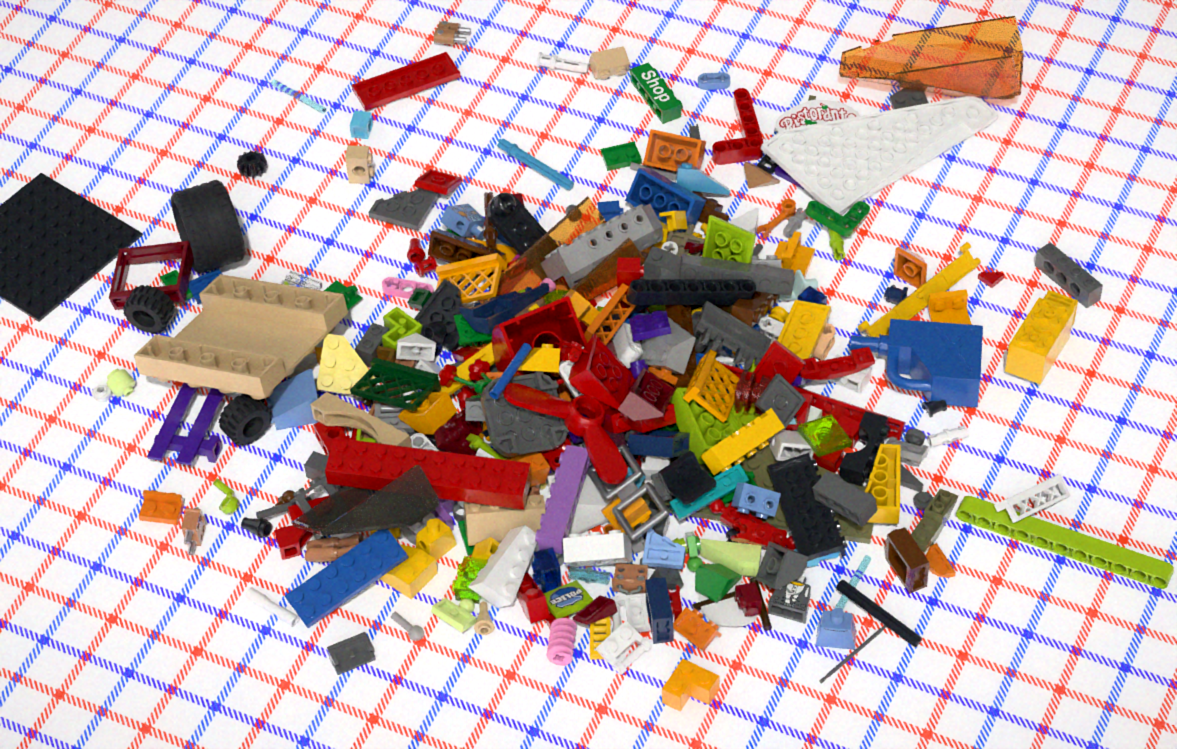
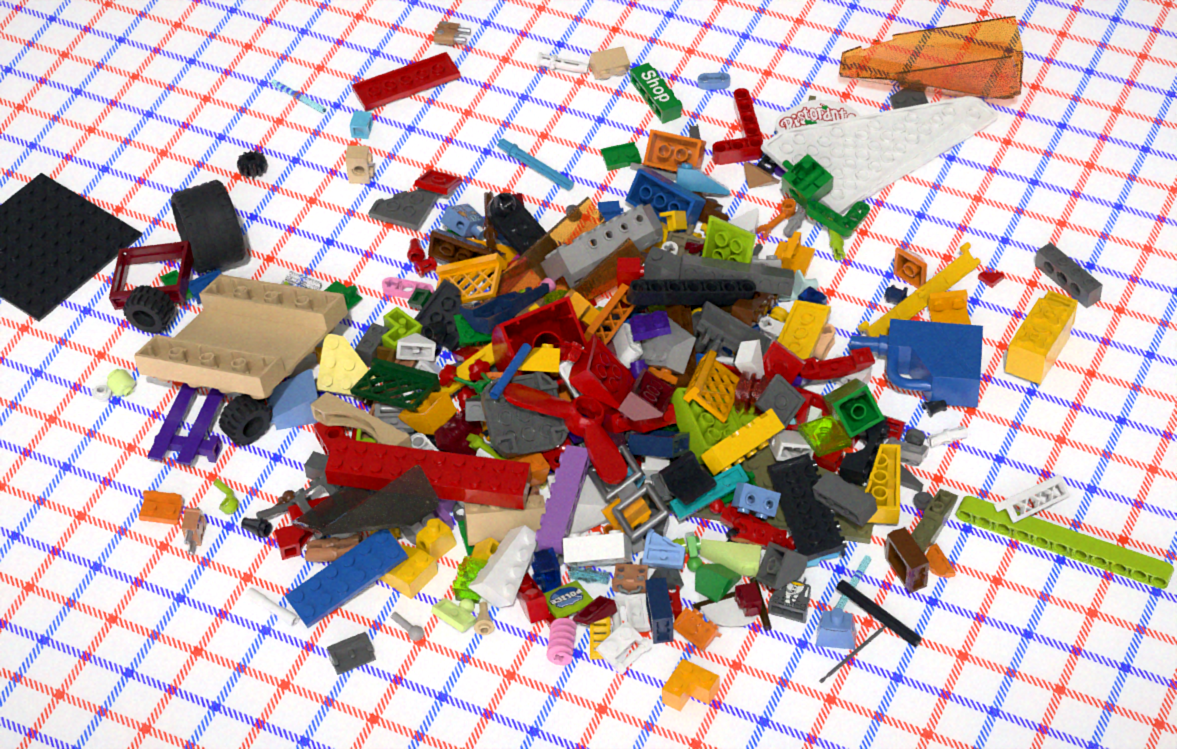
(750, 358): none -> white slope
(806, 181): none -> green piece
(853, 407): none -> green slope

